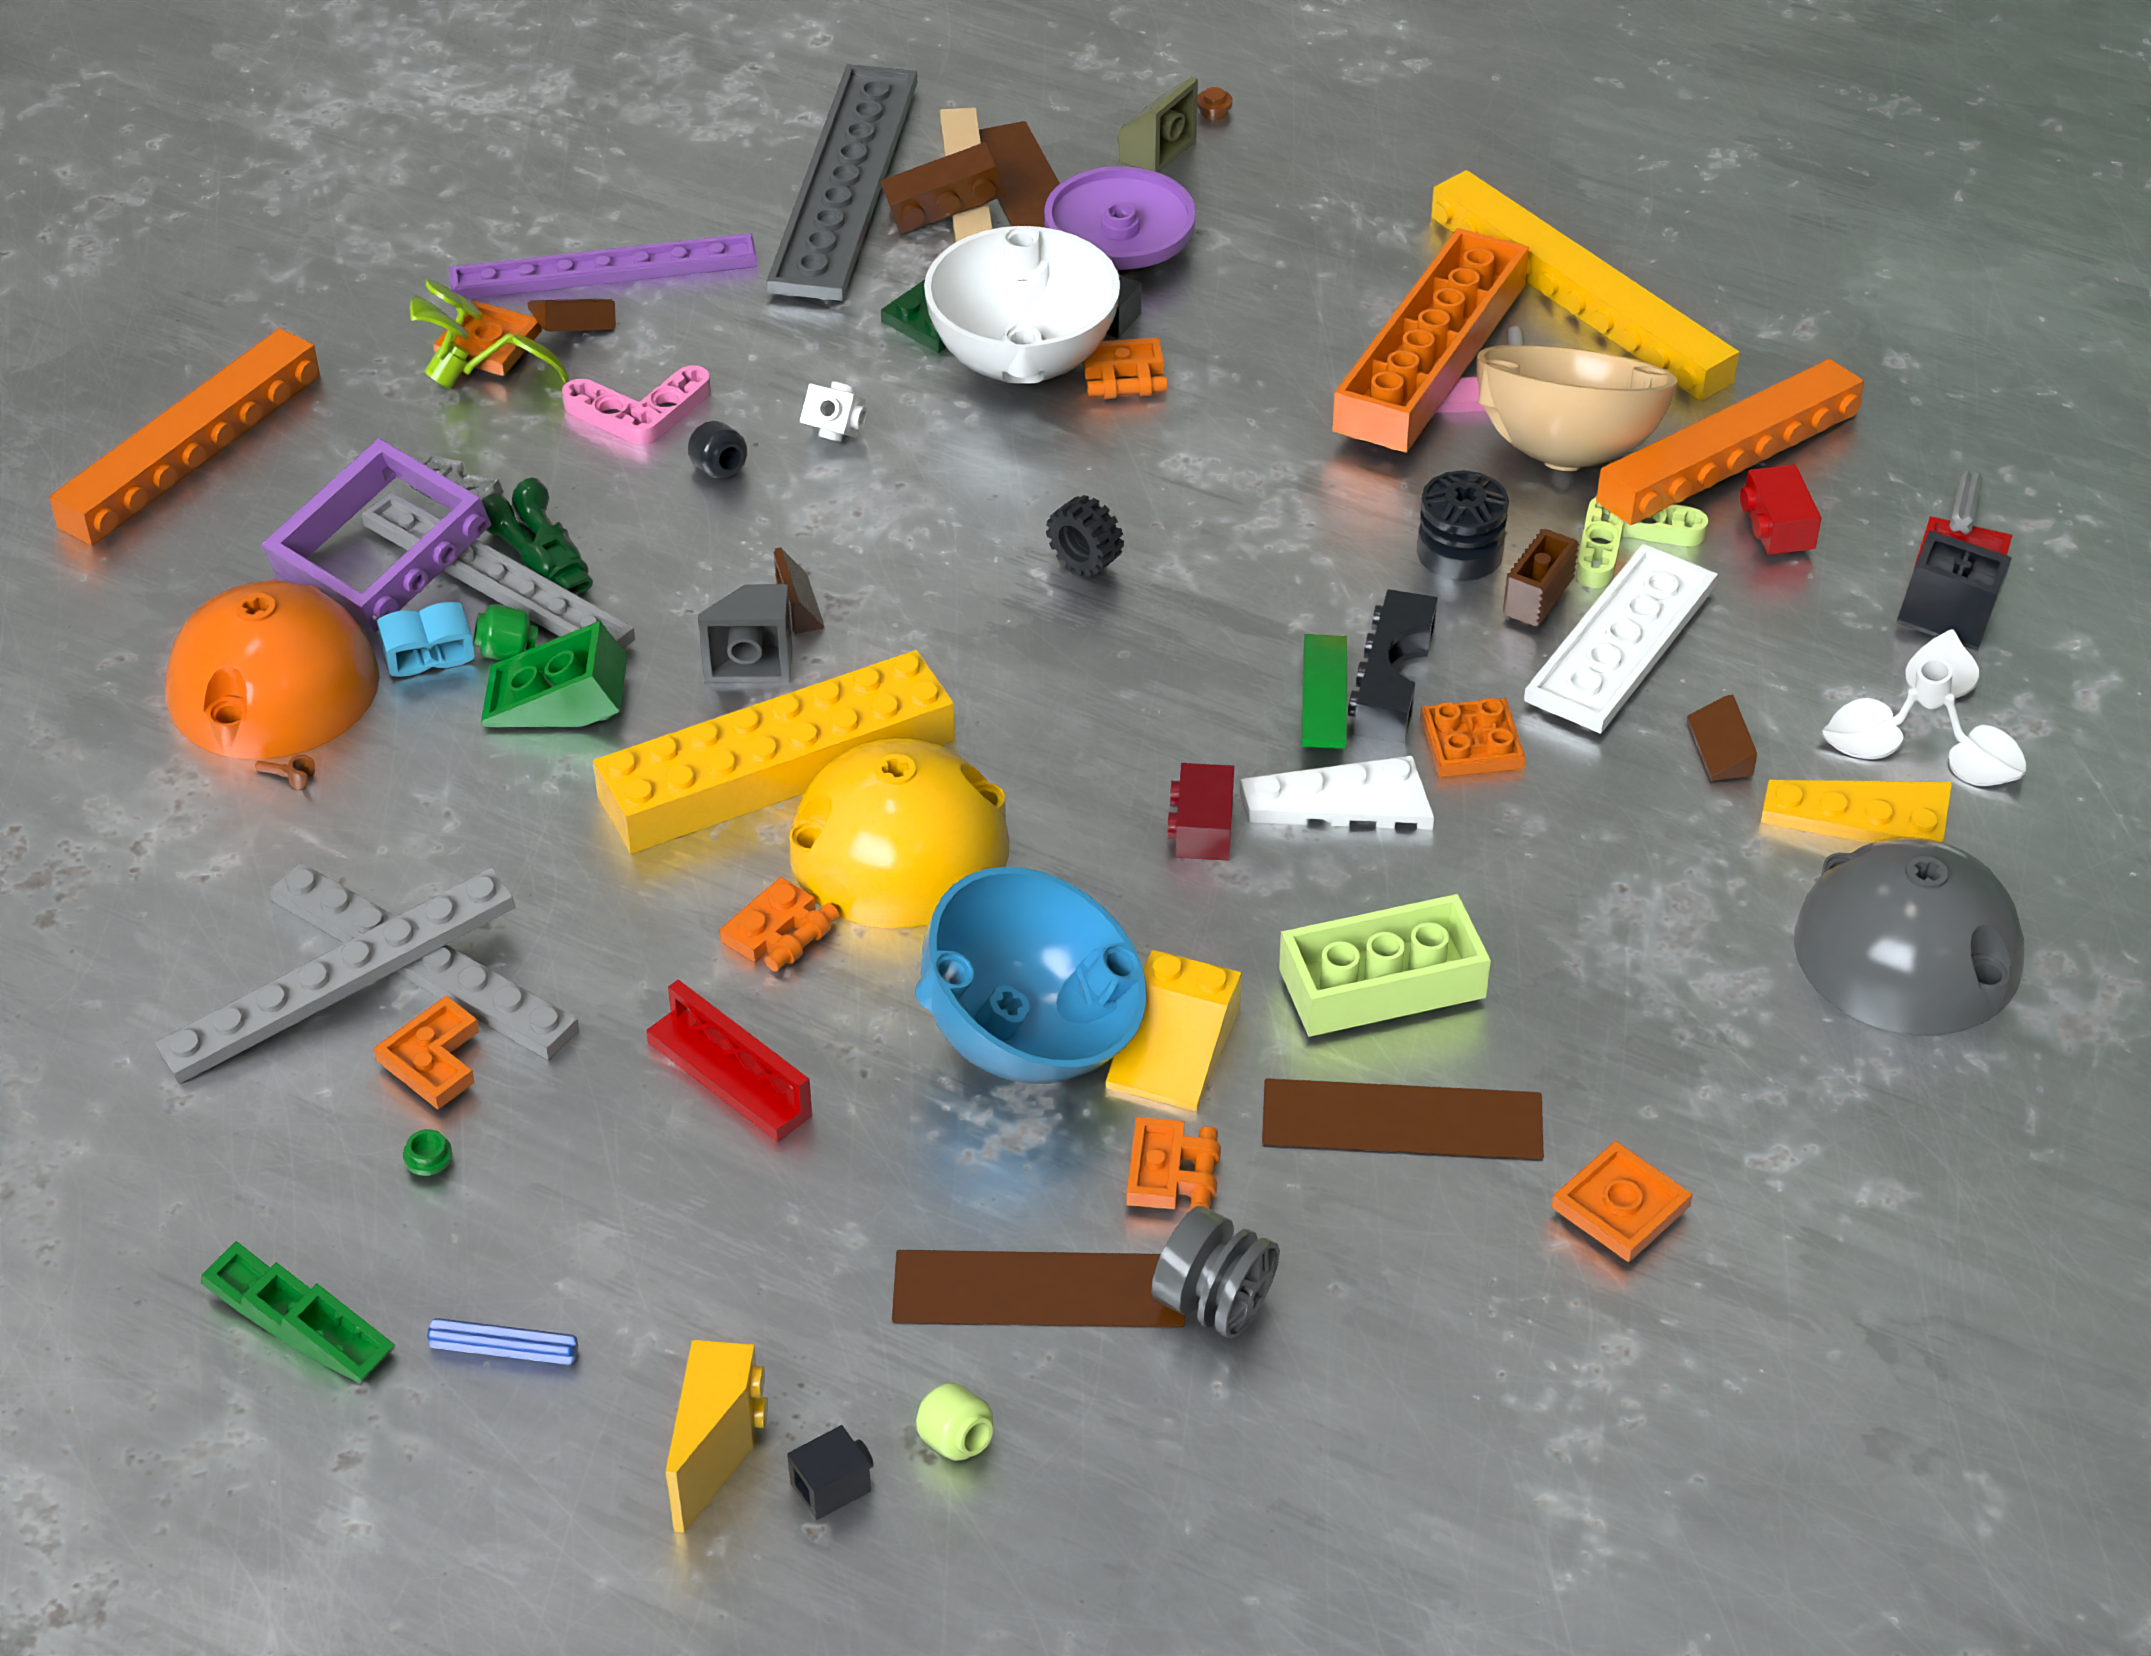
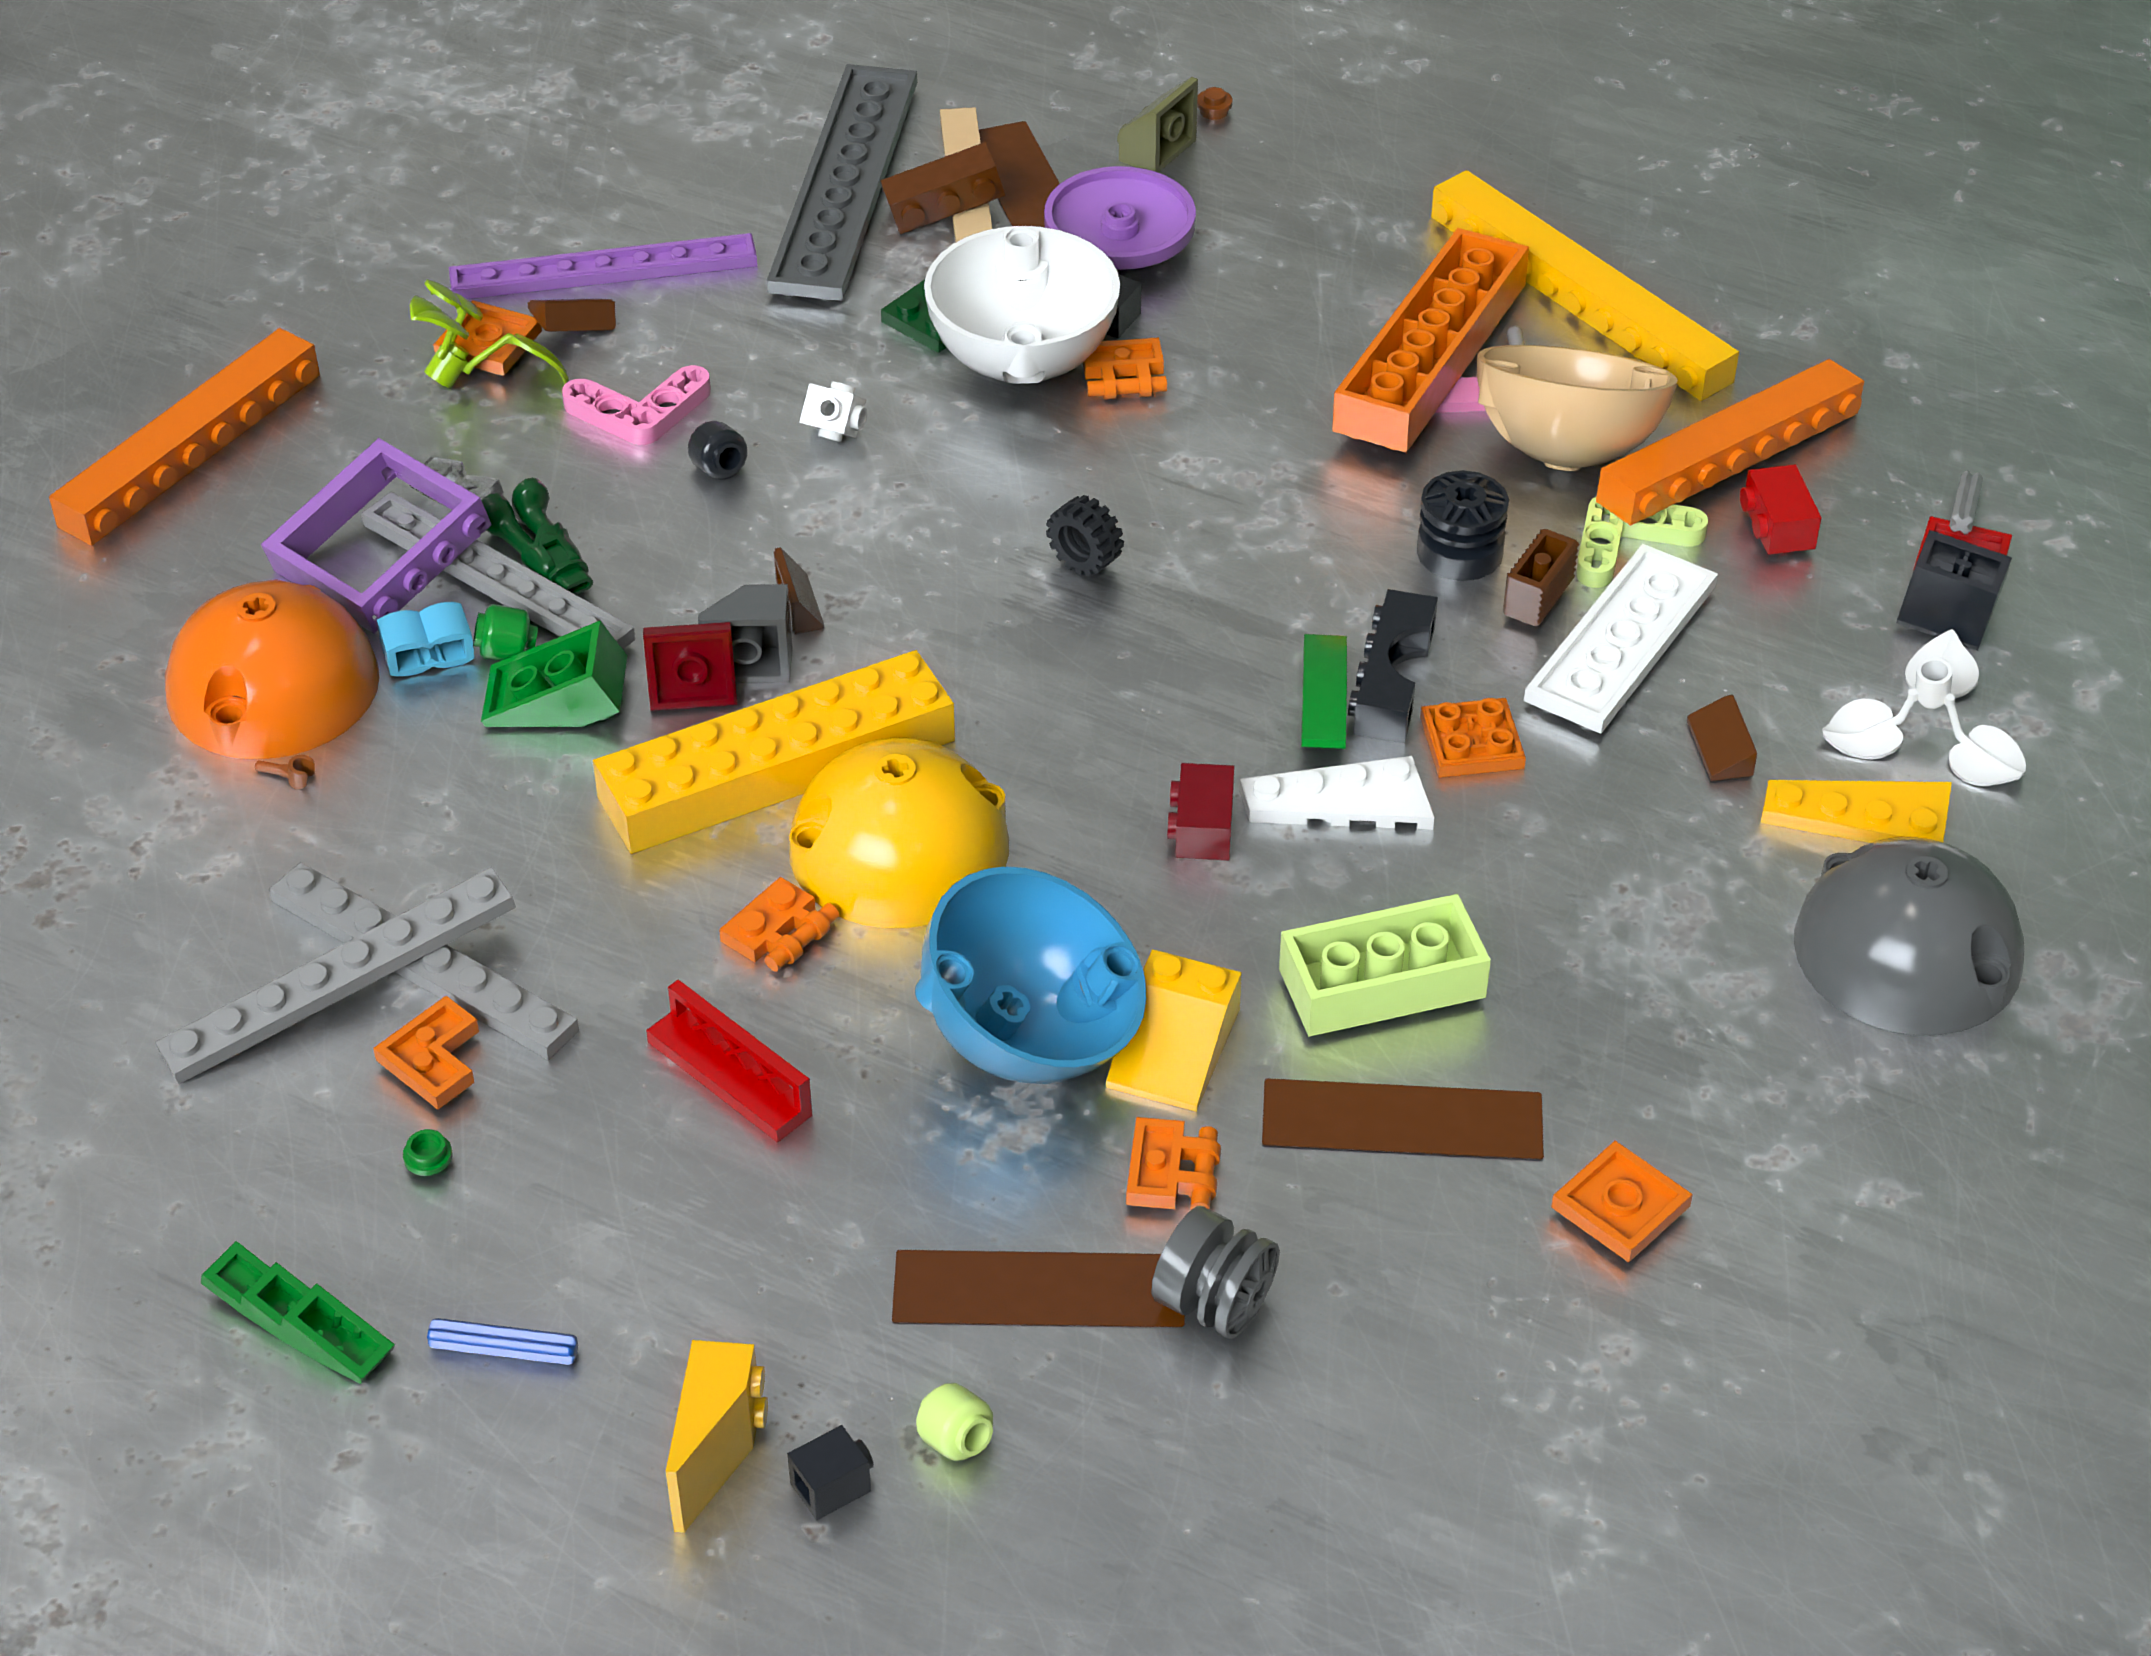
(690, 666): none -> dark red plate

